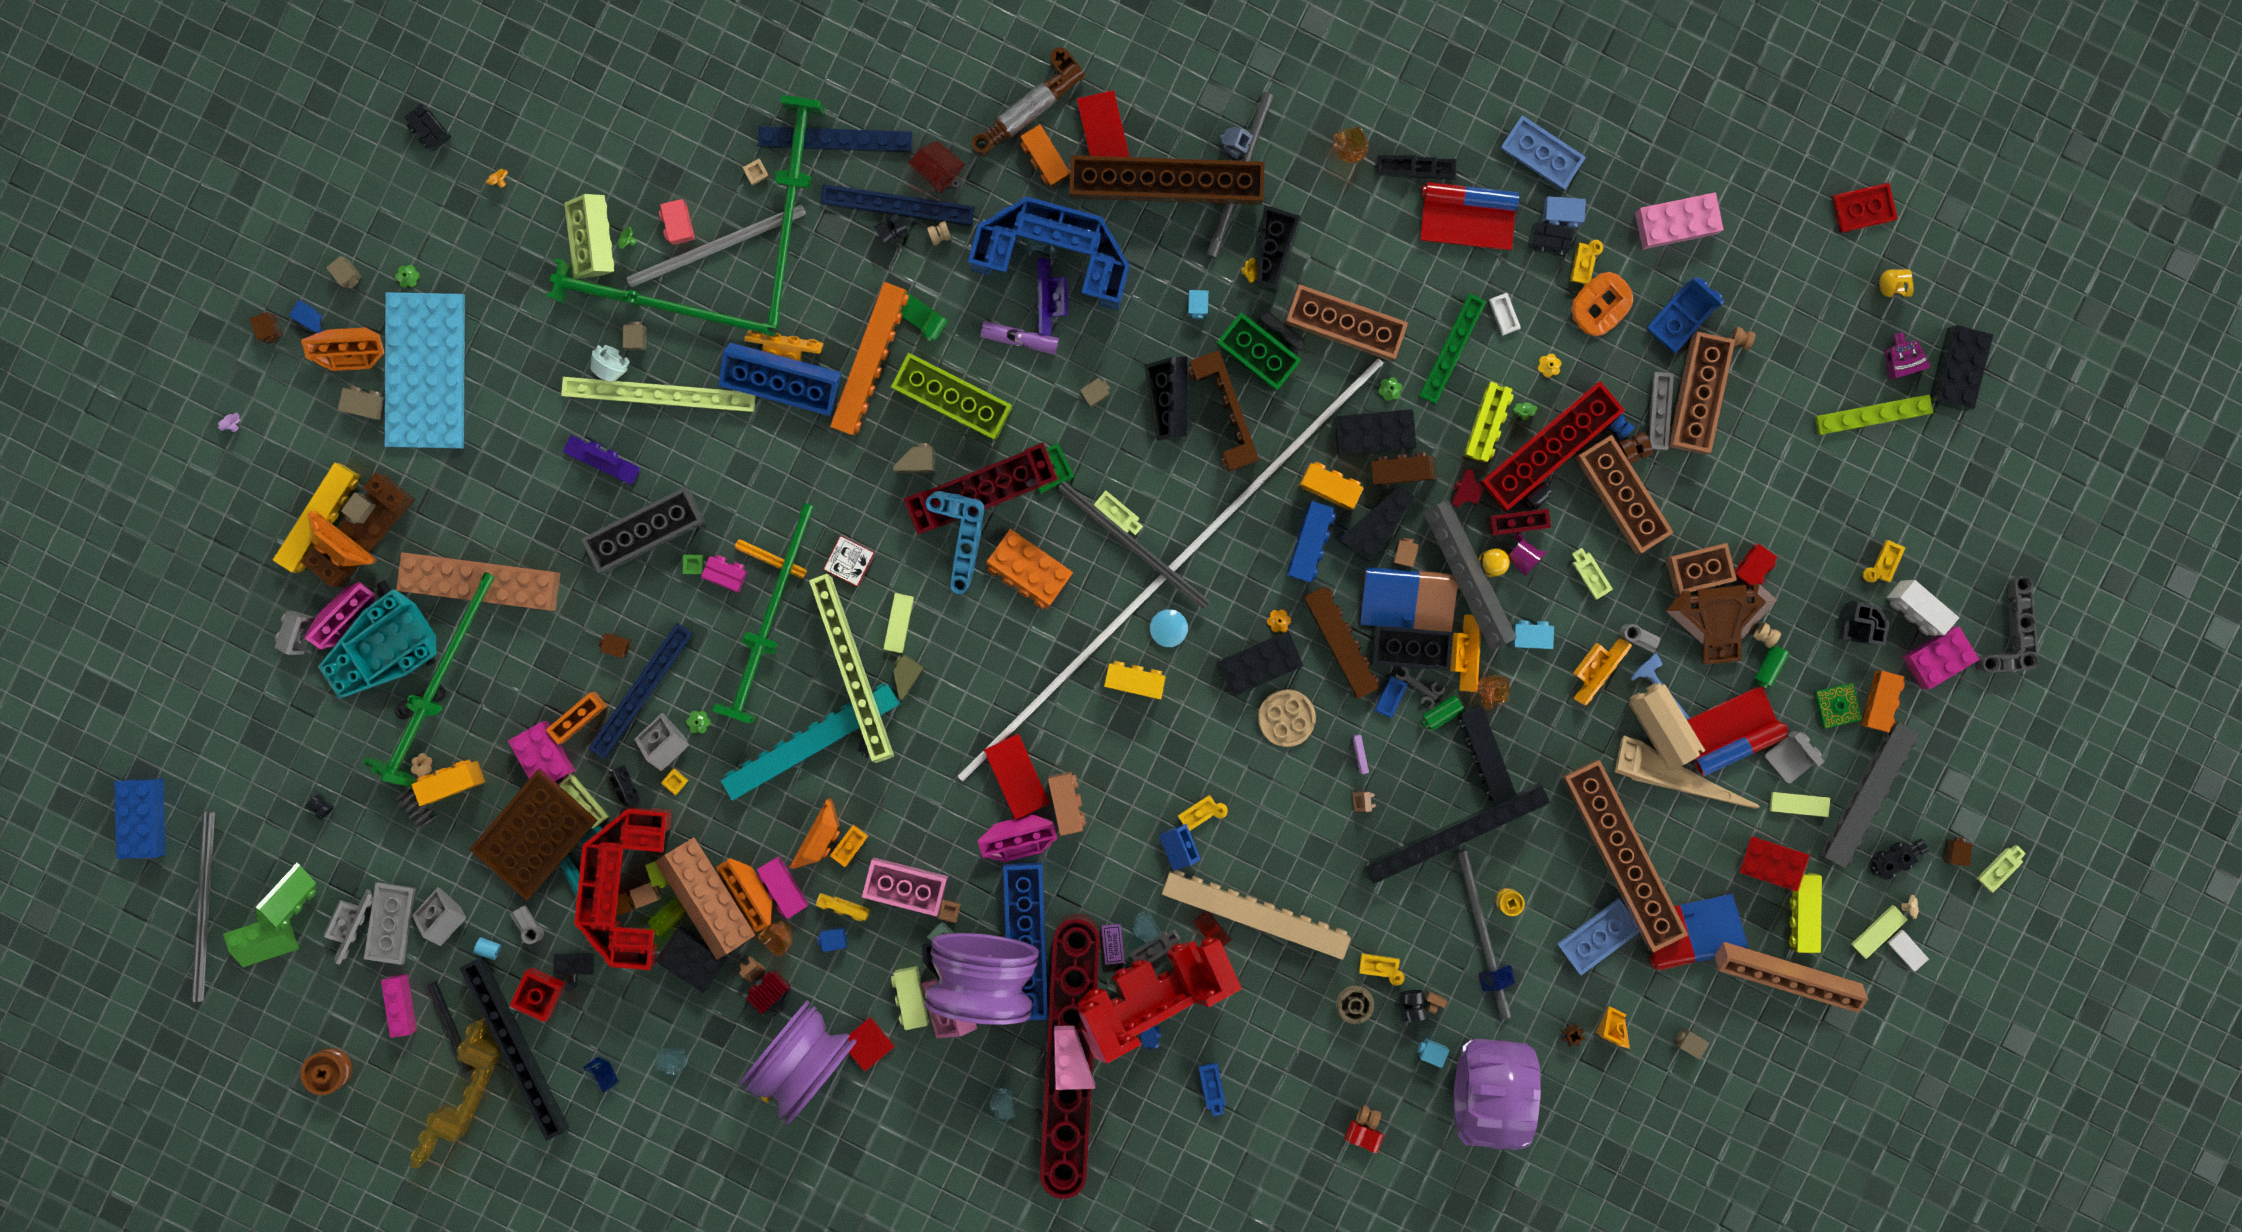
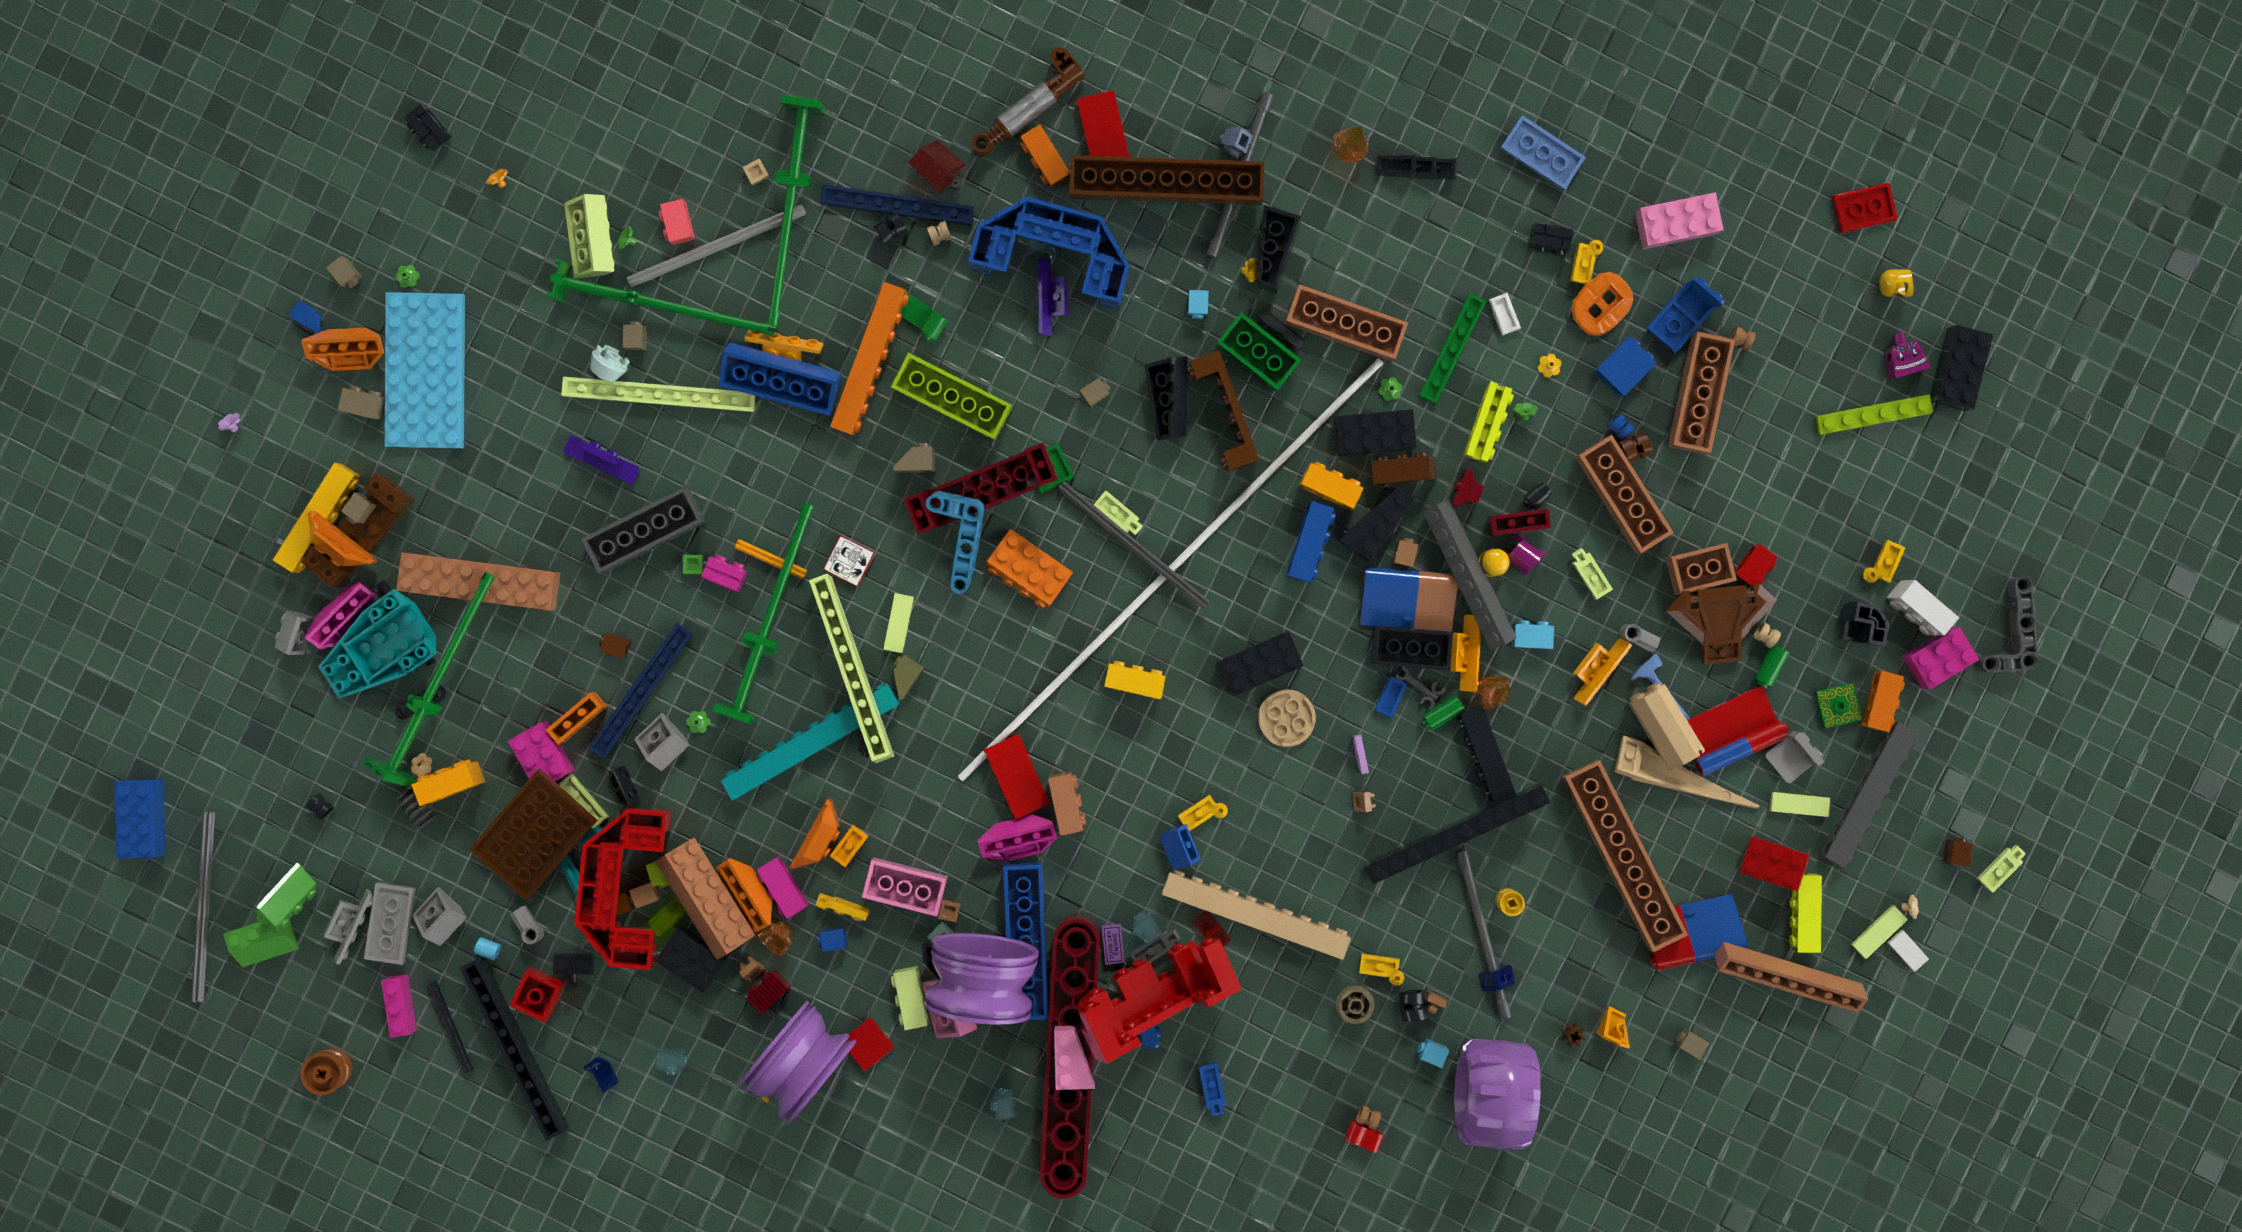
(266, 327): reddish brown brick -> none
(452, 1122): clear yellow bracket -> none
(674, 781): yellow tile -> none
(838, 139): dark blue plate -> none
(1030, 340): medium lavender piece -> none
(1168, 628): medium azure dish -> none
(1273, 620): light orange plant -> none
(1341, 642): reddish brown brick -> none
(1468, 216): red door -> none
(1552, 446): red brick -> none
(1564, 211): medium blue brick -> none
(1599, 937): medium blue plate -> none
(1625, 366): none -> blue brick
(1660, 410): light grey plate -> none
(1895, 858): black brick -> none

